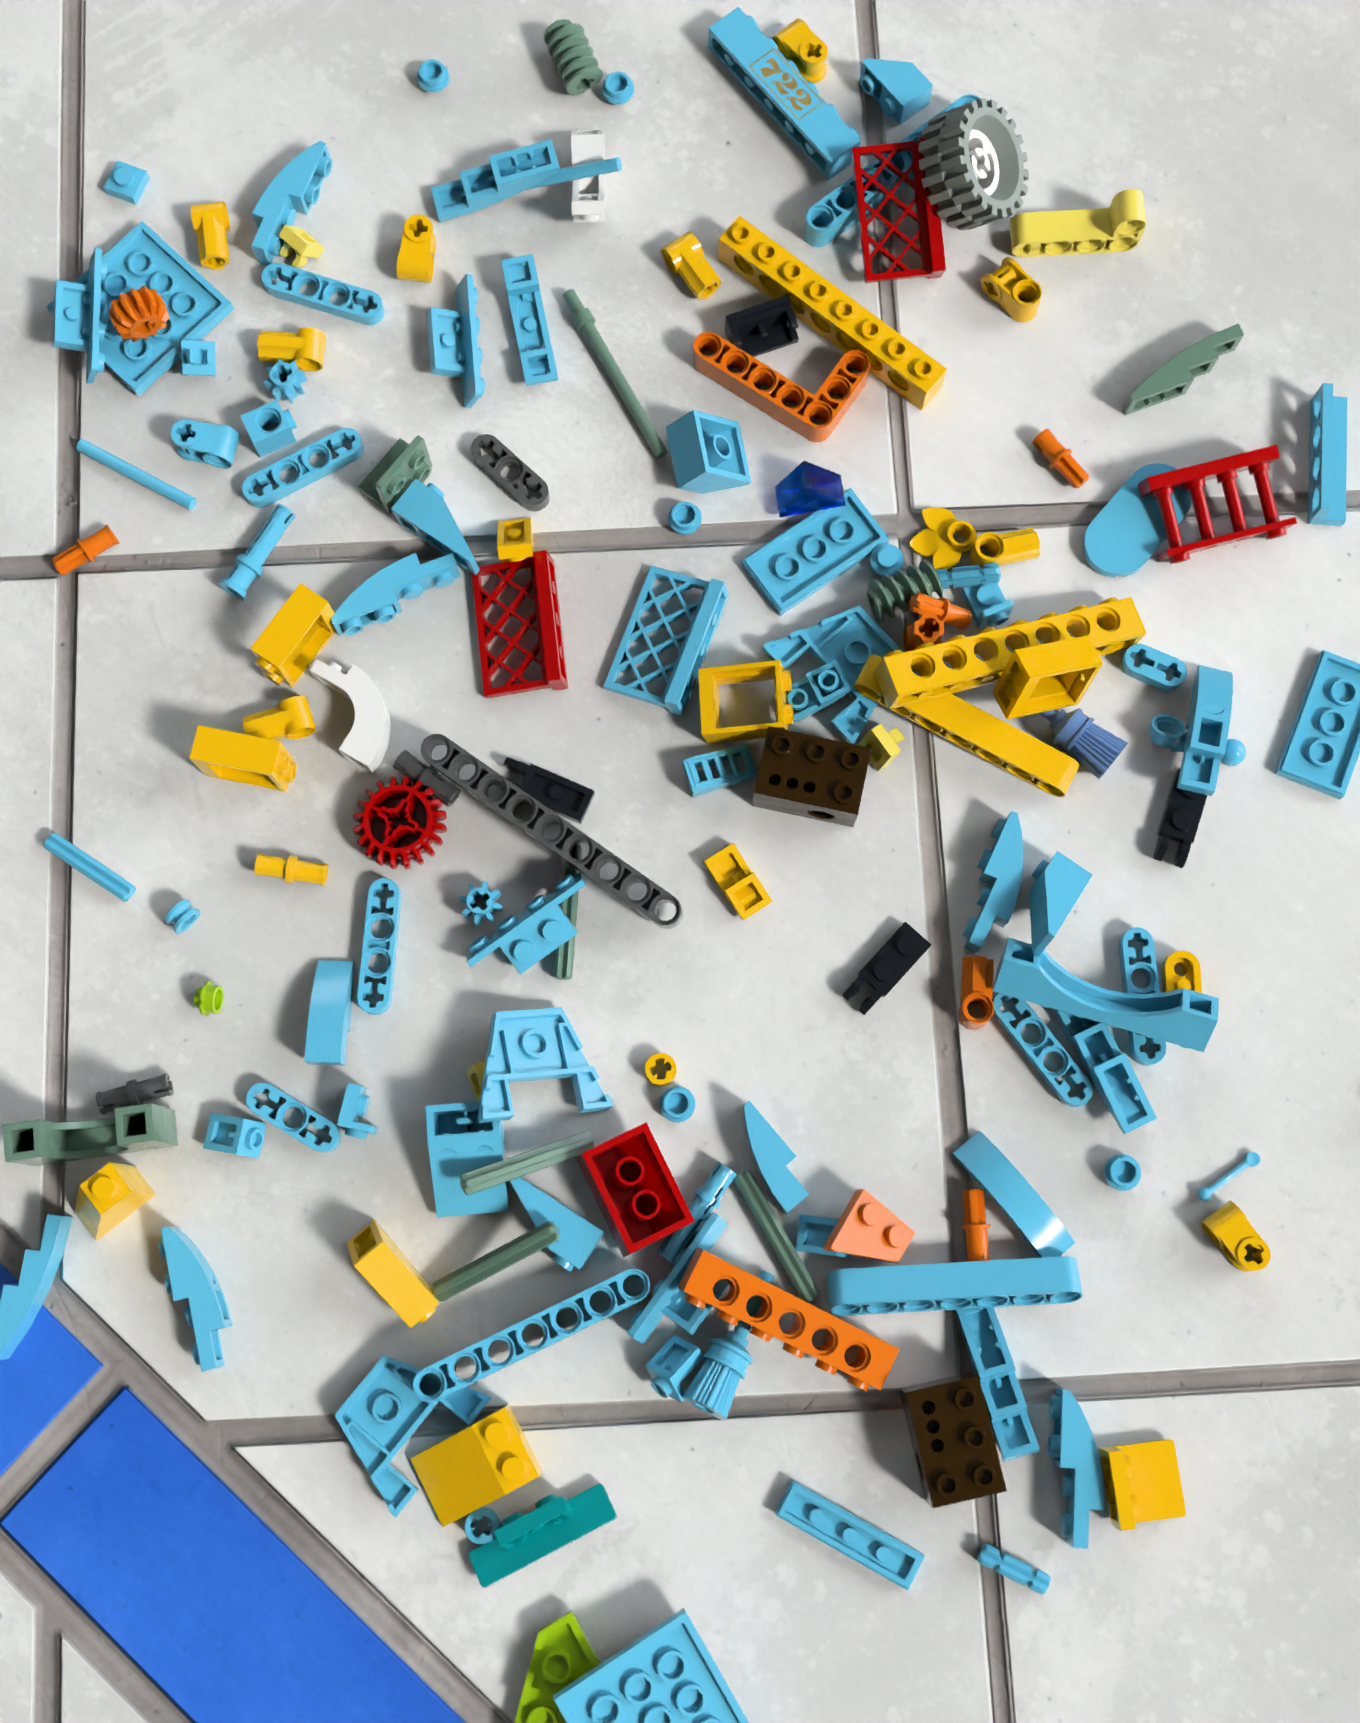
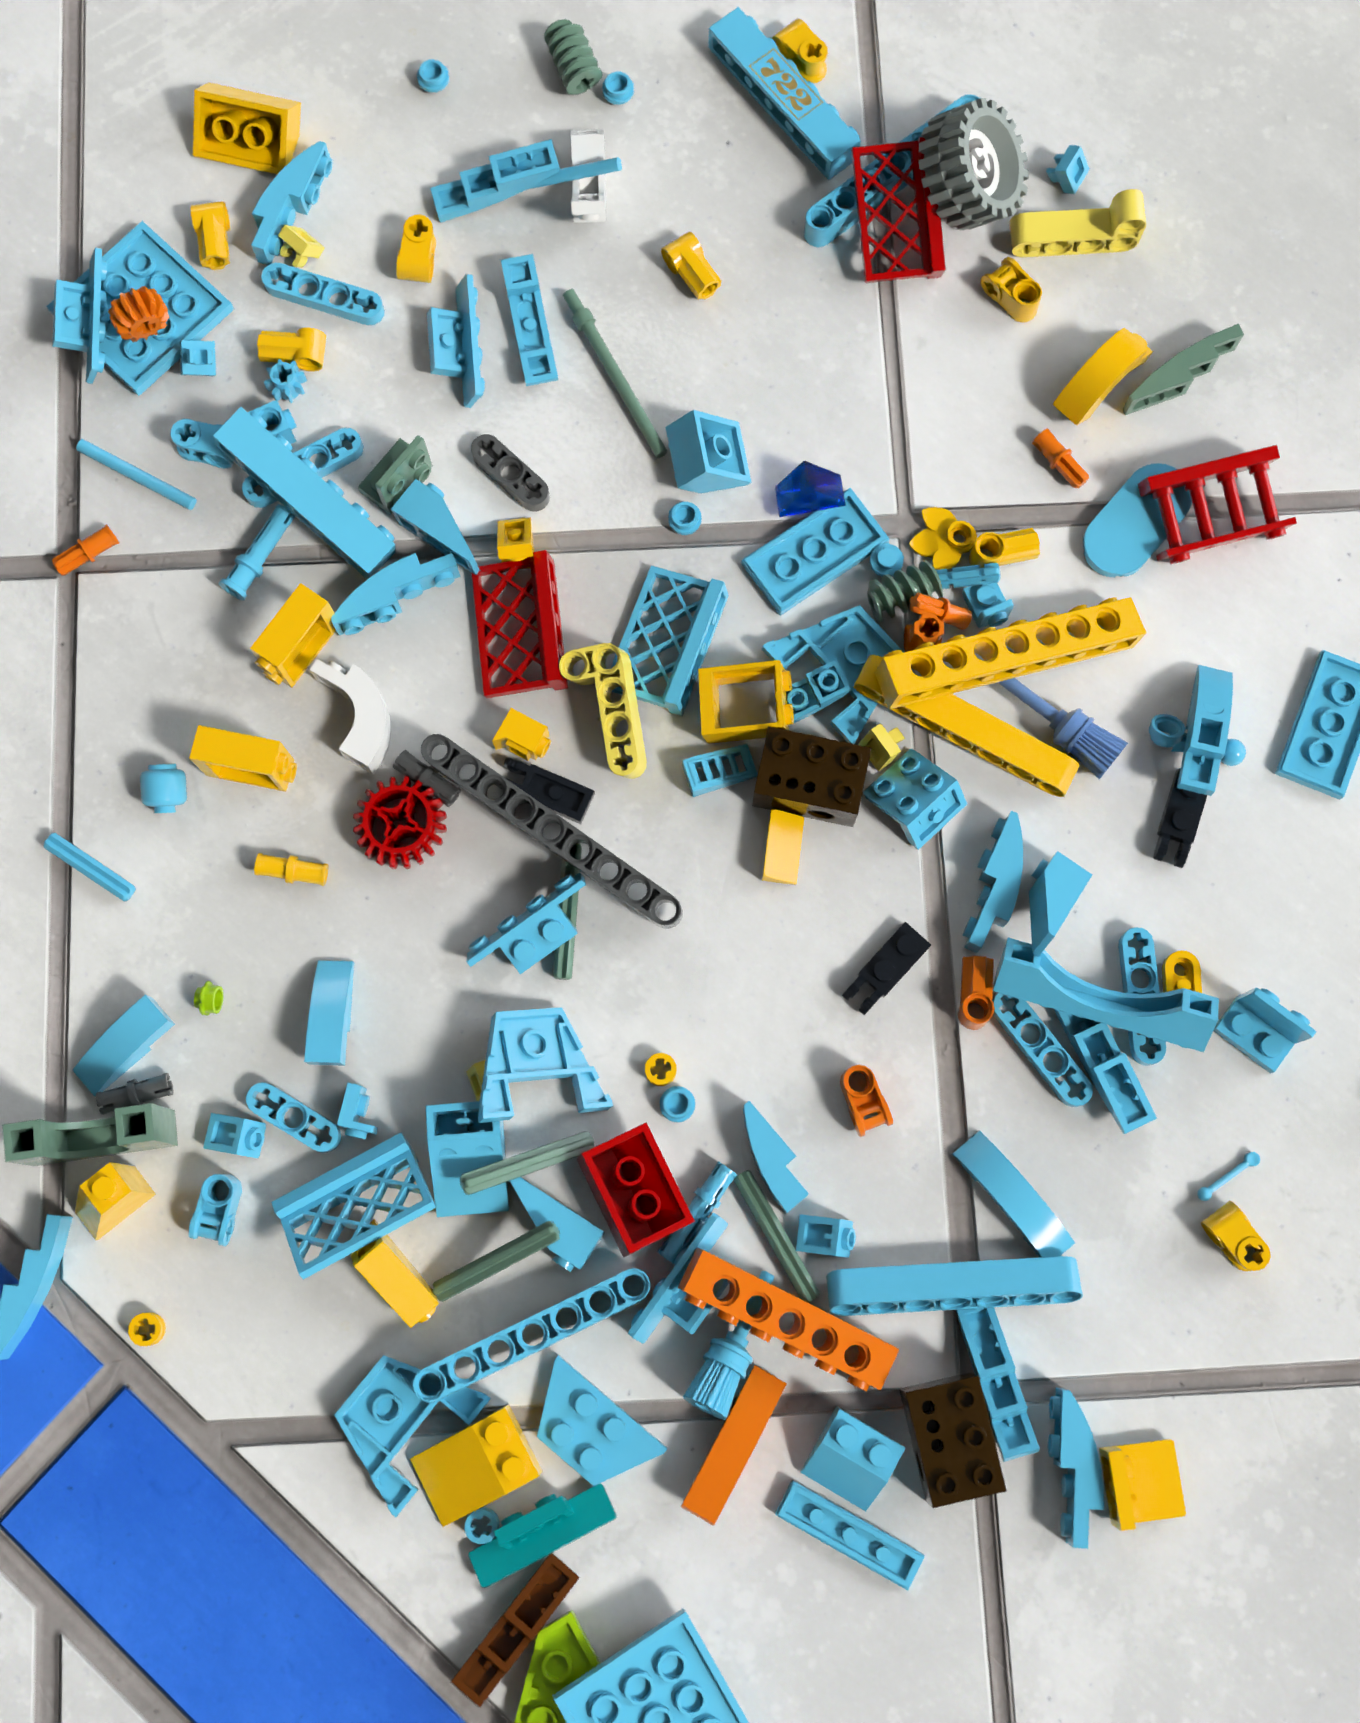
(123, 1044): none -> medium azure slope
(126, 182): medium azure plate -> none
(141, 1339): none -> yellow bush
(163, 787): none -> medium azure head
(182, 916): medium azure bush -> none
(194, 1280): medium azure slope -> none
(215, 1211): none -> medium azure piece
(245, 127): none -> yellow slope
(289, 720): yellow piece -> none
(305, 493): none -> medium azure brick
(345, 1186): none -> medium azure fence
(384, 946): medium azure beam -> none
(472, 908): medium azure gear -> none
(514, 1630): none -> reddish brown slope
(522, 736): none -> yellow window
(591, 1428): none -> medium azure wing
(612, 713): none -> light yellow beam
(671, 1366): medium azure bracket -> none
(733, 1445): none -> orange slope
(737, 881): yellow slope -> none
(763, 327): black hinge -> none
(781, 388): orange beam -> none
(783, 847): none -> yellow slope
(831, 312): yellow brick -> none
(852, 1459): none -> medium azure slope
(865, 1102): none -> orange piece
(869, 1230): wing -> none
(896, 86): medium azure slope -> none
(917, 796): none -> medium azure bracket
(975, 1225): orange axle -> none
(1013, 1568): medium azure axle -> none
(1047, 677): yellow window -> none
(1070, 169): none -> medium azure tile
(1101, 374): none -> yellow arch
(1122, 1172): medium azure plate -> none
(1156, 663): medium azure beam -> none
(1263, 1028): none -> medium azure bracket
(1327, 458): medium azure fence -> none

